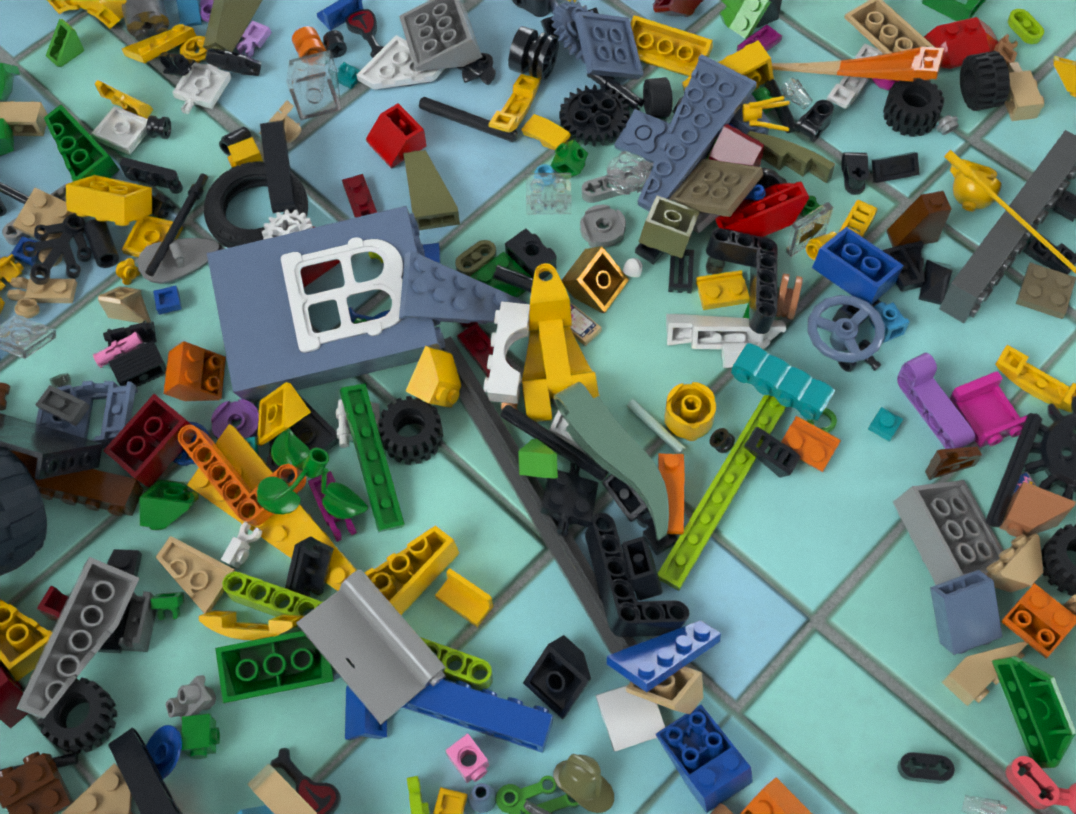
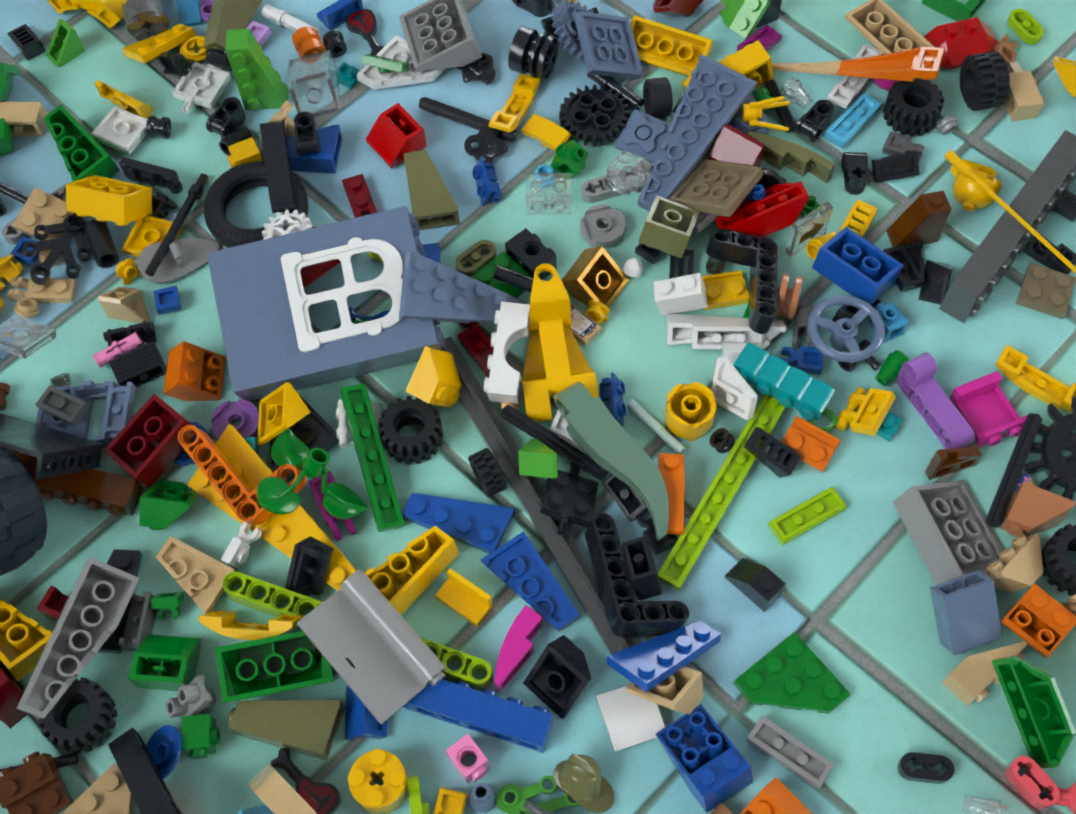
(26, 41): none -> black slope
(164, 662): none -> green slope
(227, 116): none -> black piece
(255, 77): none -> bright green wedge
(283, 18): none -> white pin
(291, 724): none -> olive slope
(306, 133): none -> black piece
(324, 162): none -> blue slope
(371, 796): none -> yellow brick
(385, 64): none -> plate
(464, 521): none -> blue wing
(485, 177): none -> blue hinge
(487, 472): none -> black tyre
(488, 147): none -> black plate
(517, 646): none -> dark pink slope
(530, 578): none -> blue wing
(597, 311): none -> yellow plate
(613, 390): none -> blue hinge
(680, 294): none -> white brick
(732, 390): none -> white wing
(756, 583): none -> black slope
(790, 752): none -> light grey plate
(792, 679): none -> green plate
(801, 326): none -> dark grey hinge
(807, 359): none -> blue plate
(807, 515): none -> lime tile
(853, 120): none -> medium azure plate
(871, 410): none -> yellow plate
(891, 367): none -> green cone
(901, 144): none -> flat silver plate

